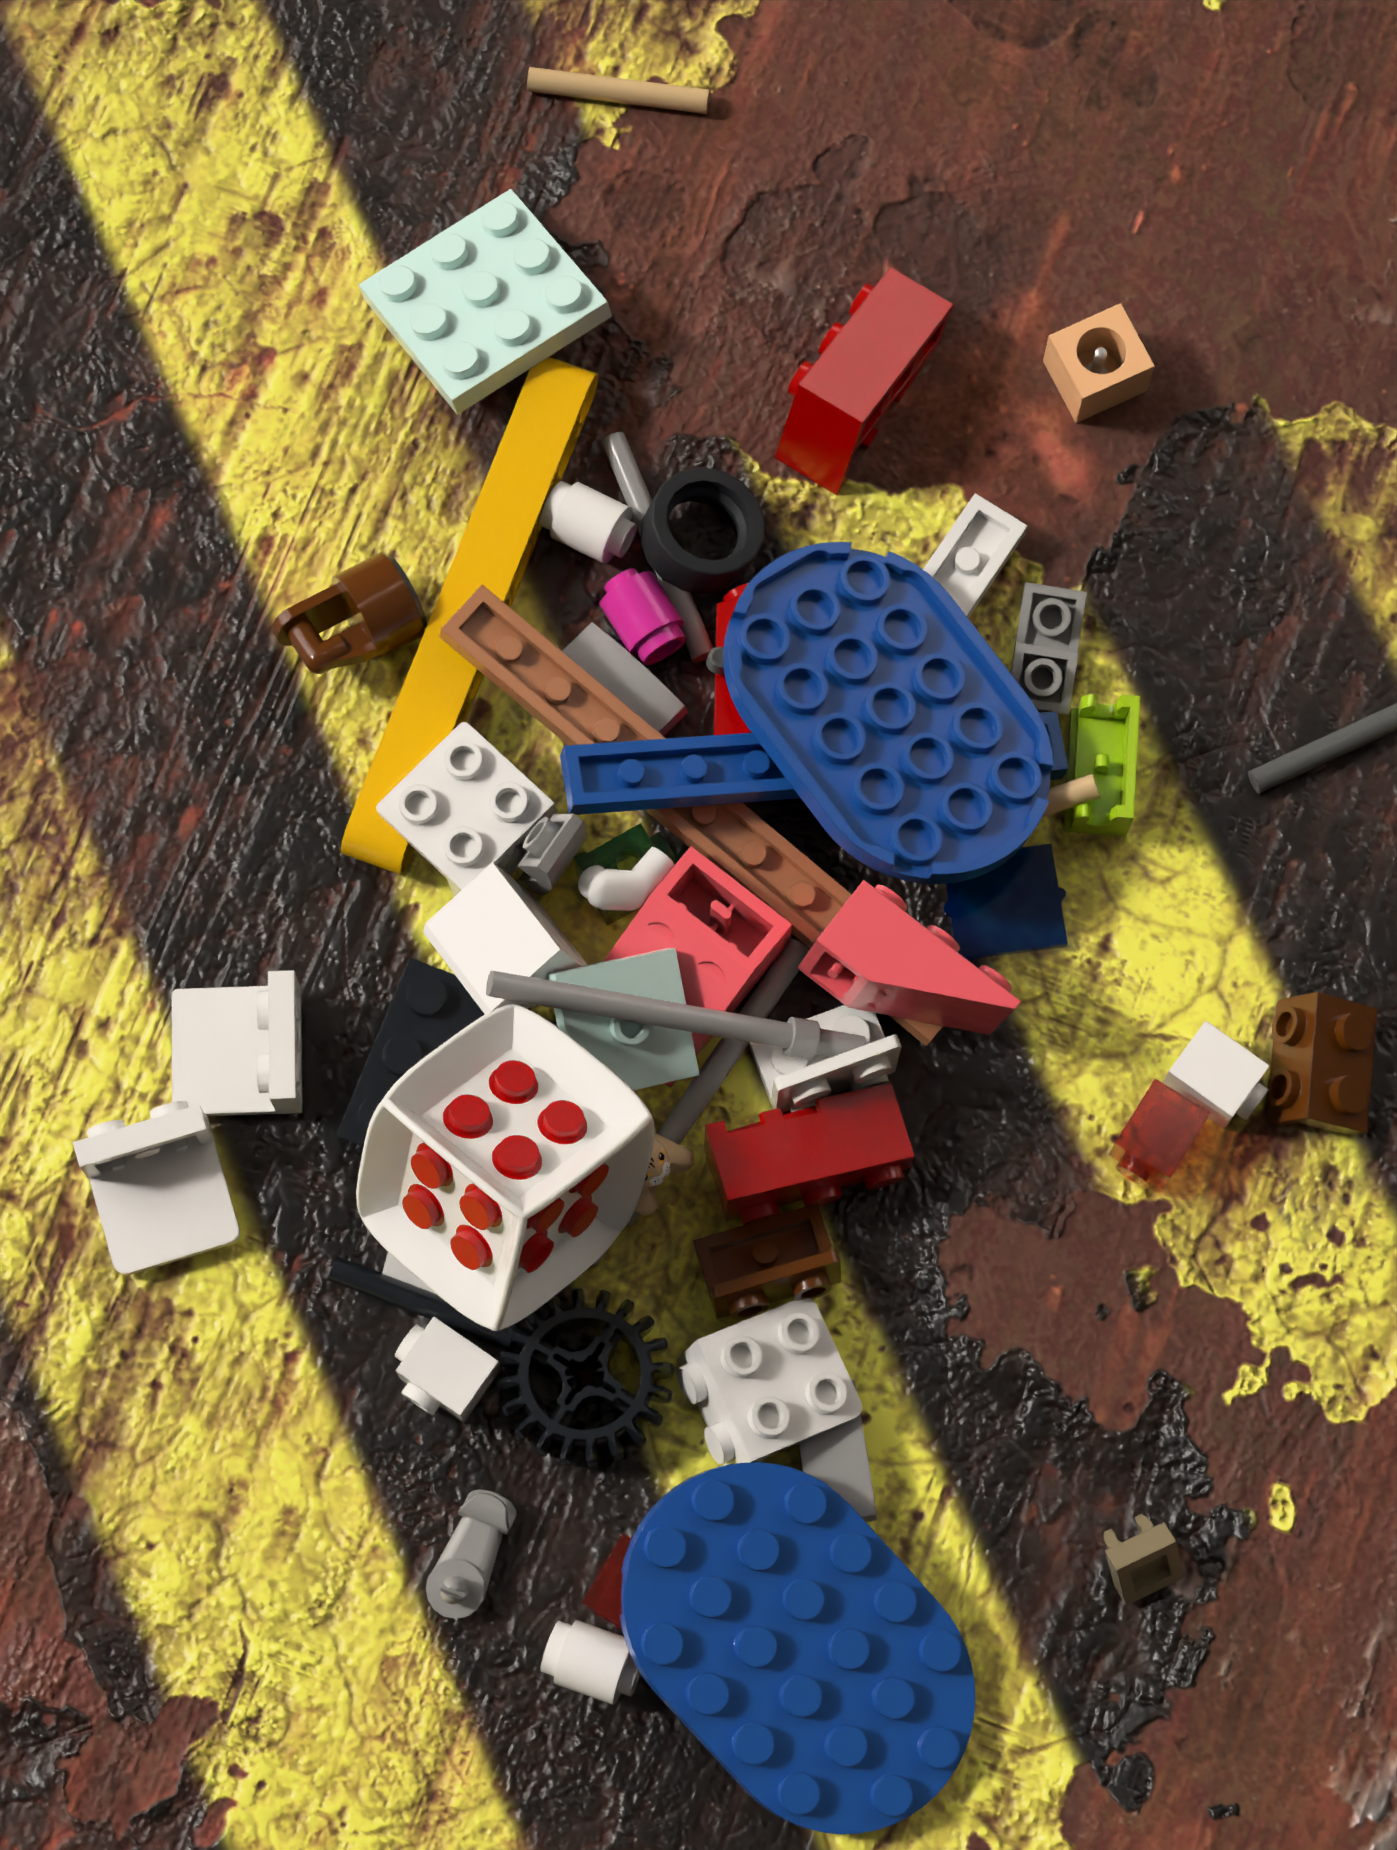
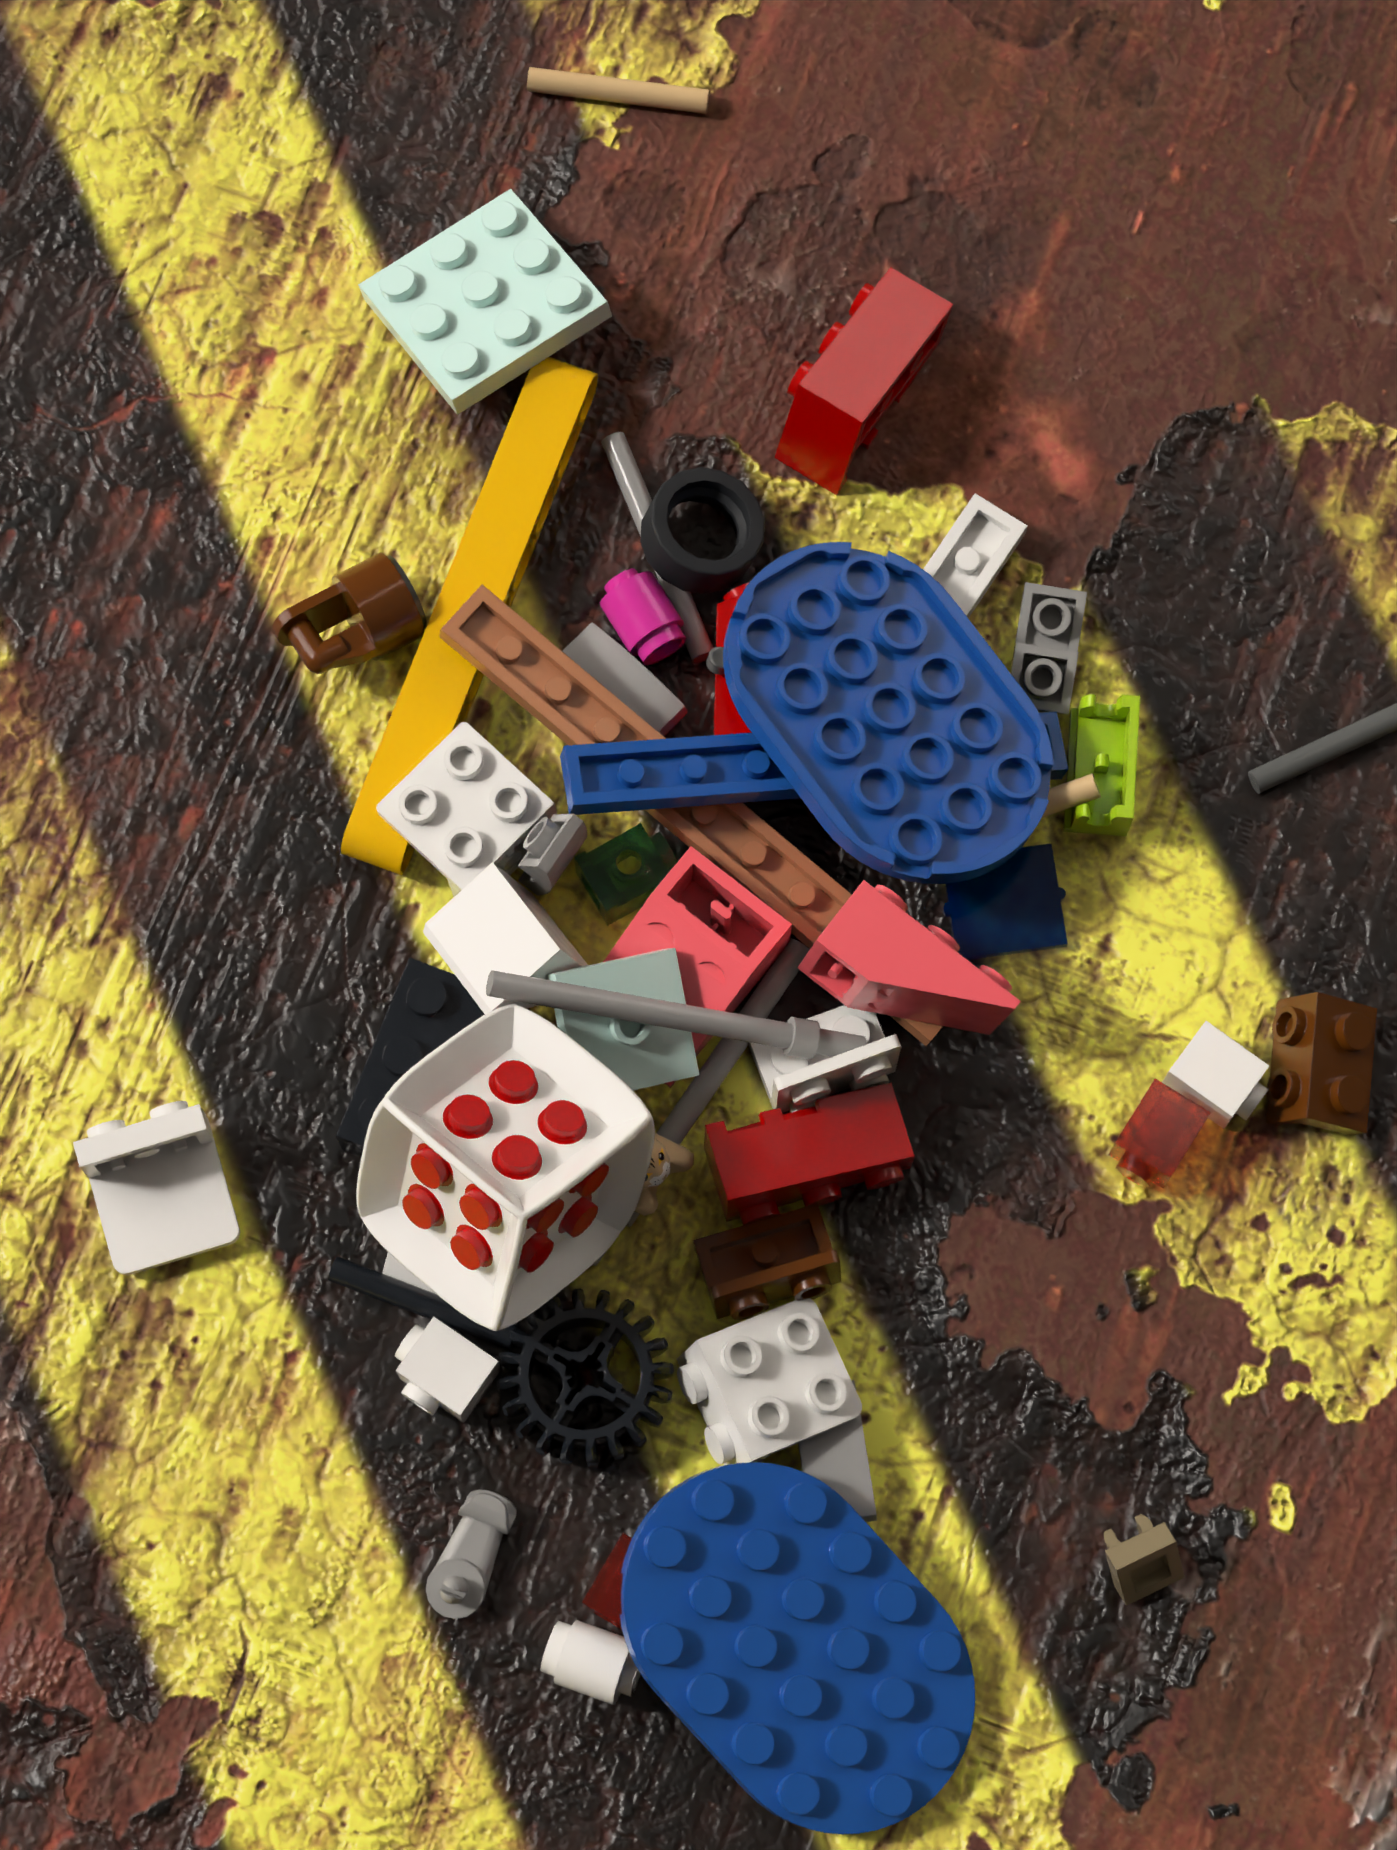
(239, 1047): white bracket -> none
(588, 521): white brick -> none
(625, 888): white arm -> none
(1098, 363): light nougat piece -> none

